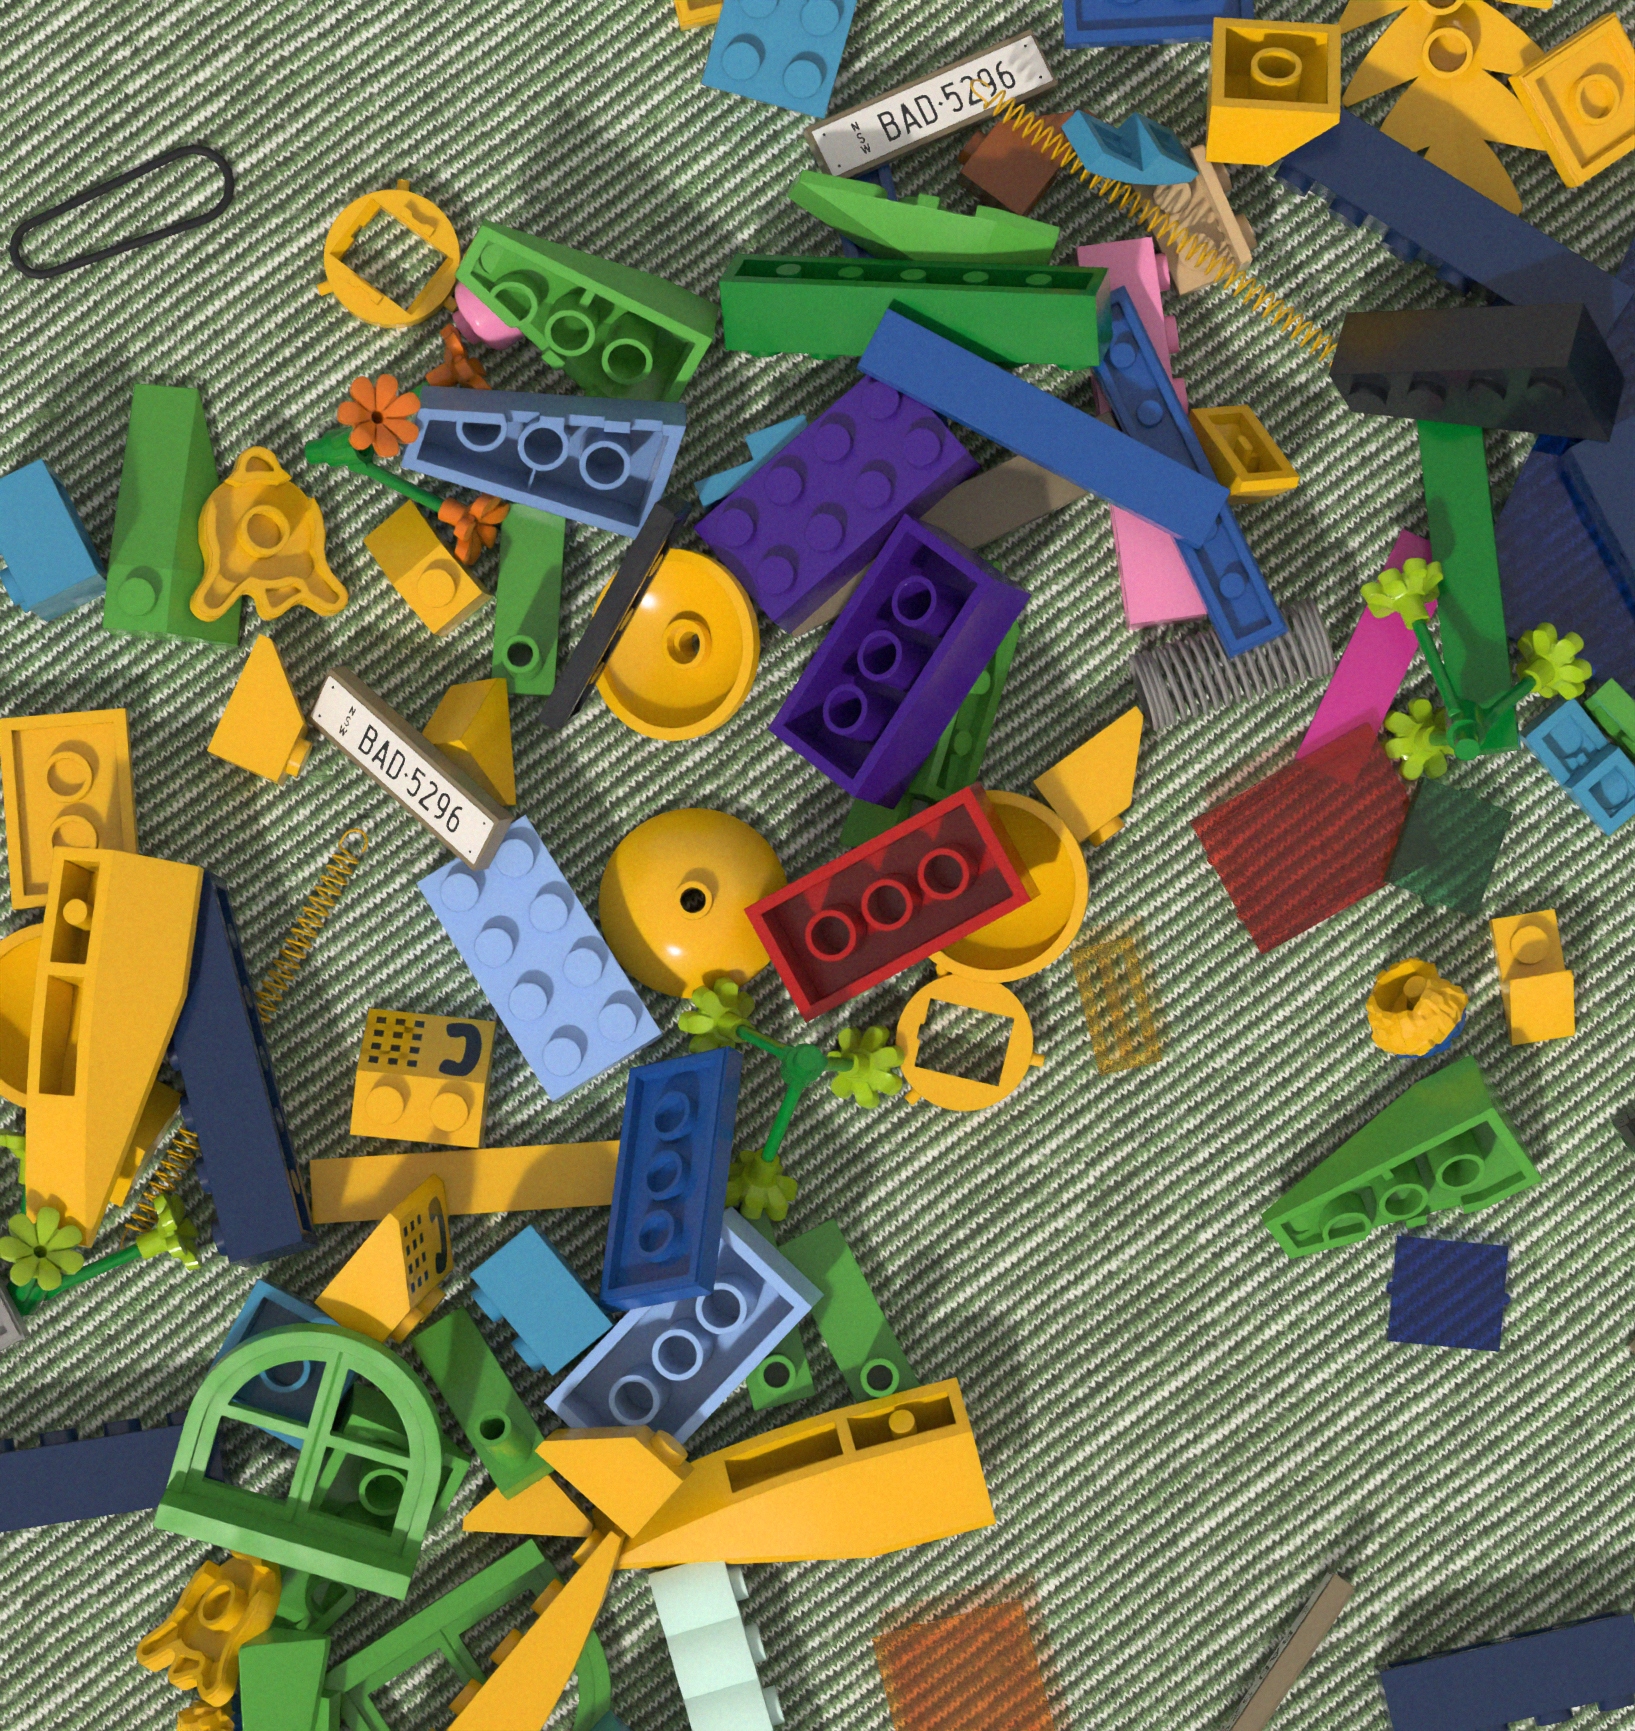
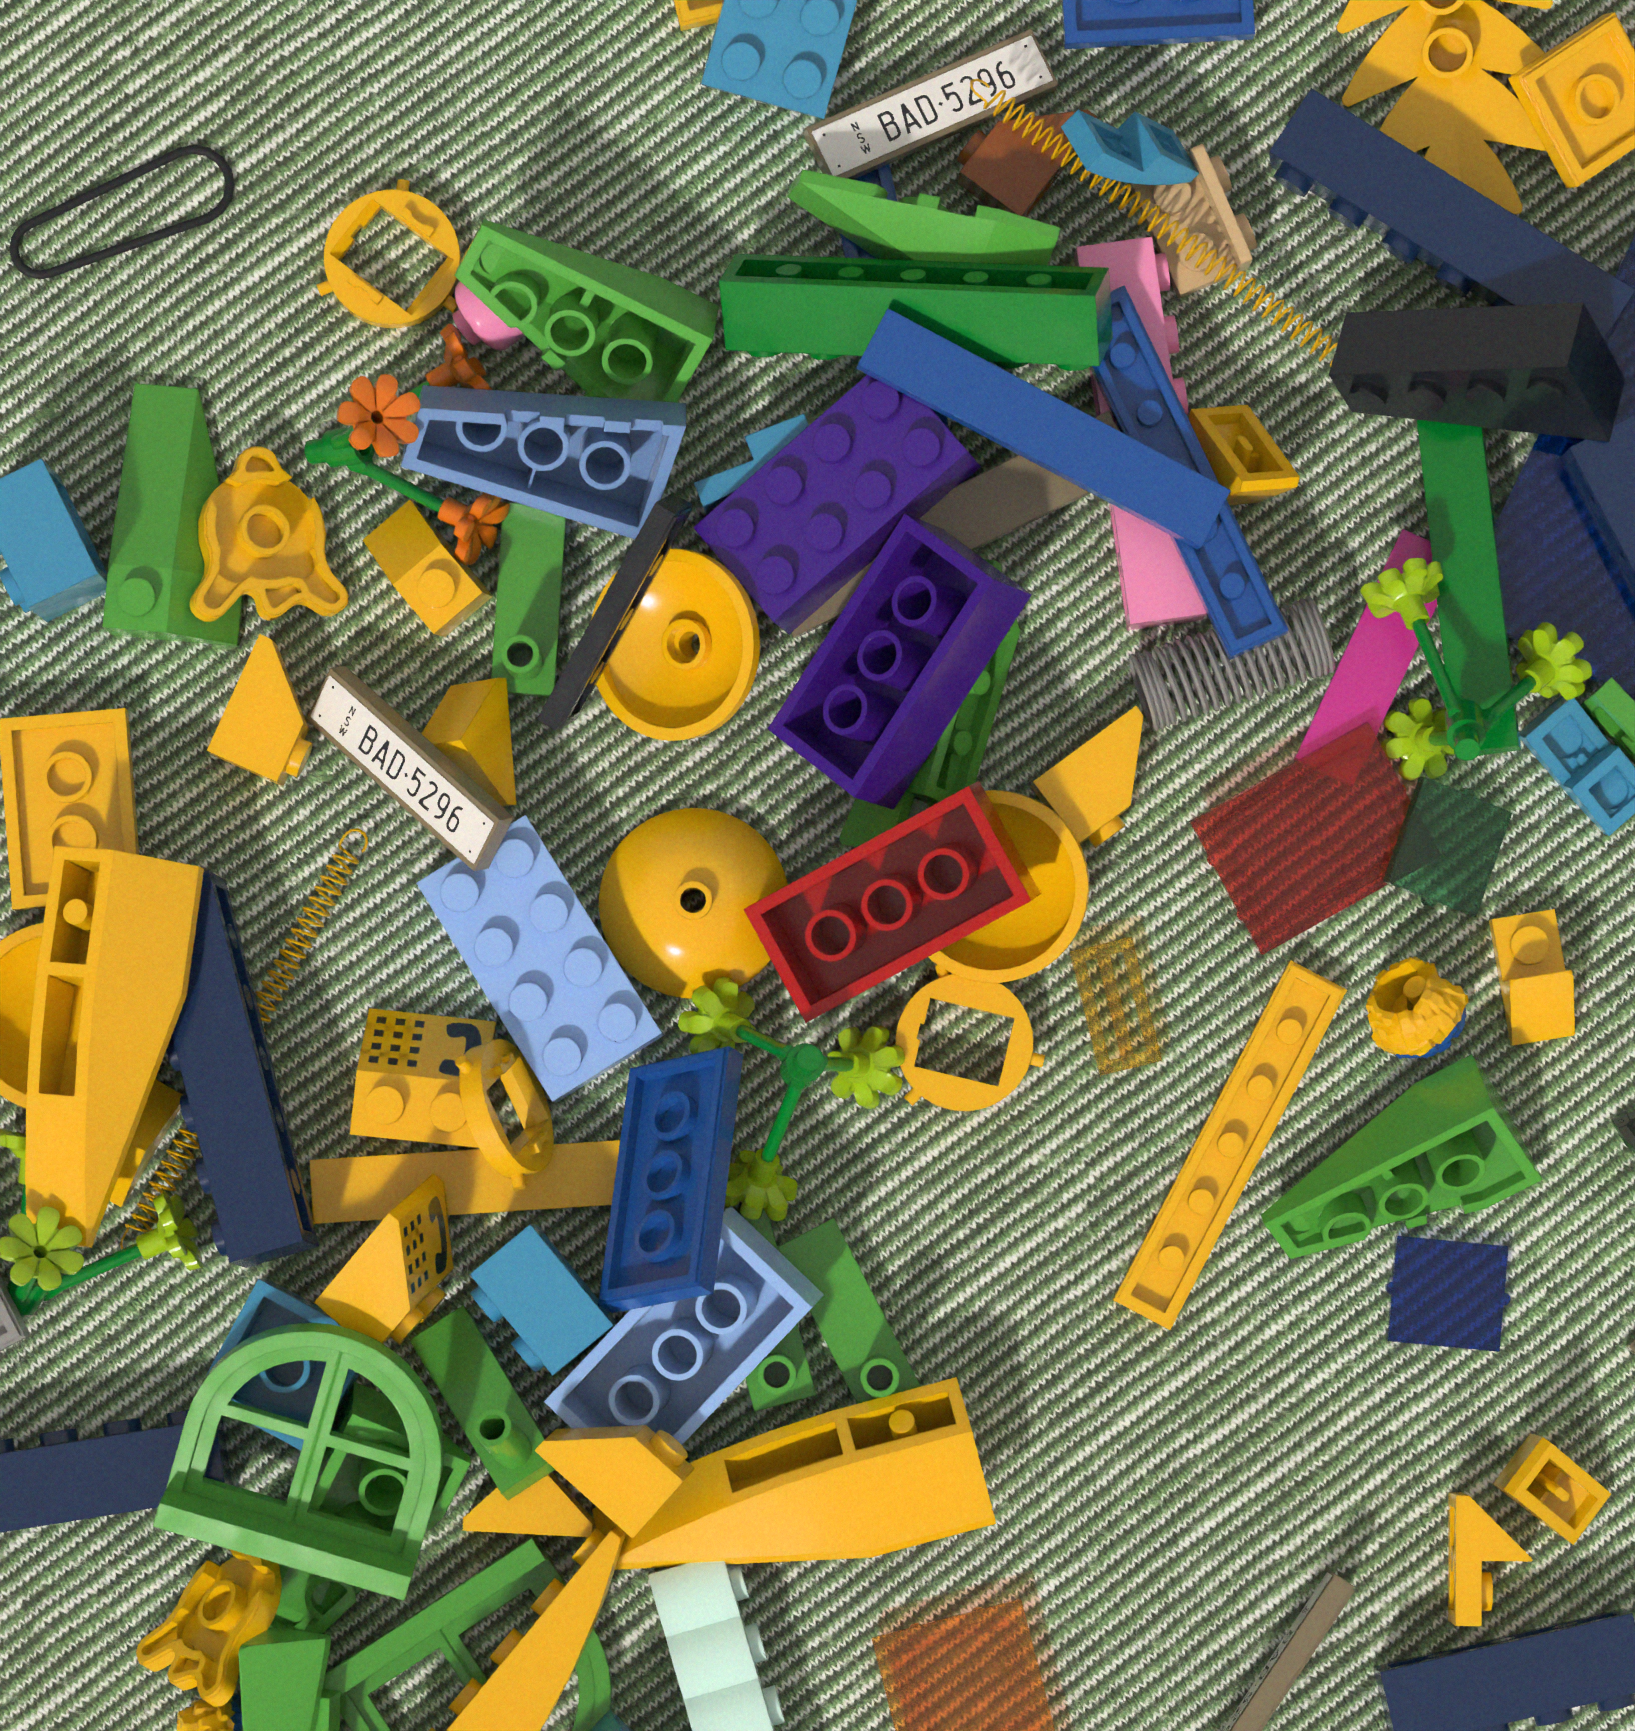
(534, 1145): none -> yellow piece
(1229, 1145): none -> yellow tile
(1270, 88): yellow slope -> none
(1474, 1539): none -> yellow slope
(1552, 1487): none -> yellow slope

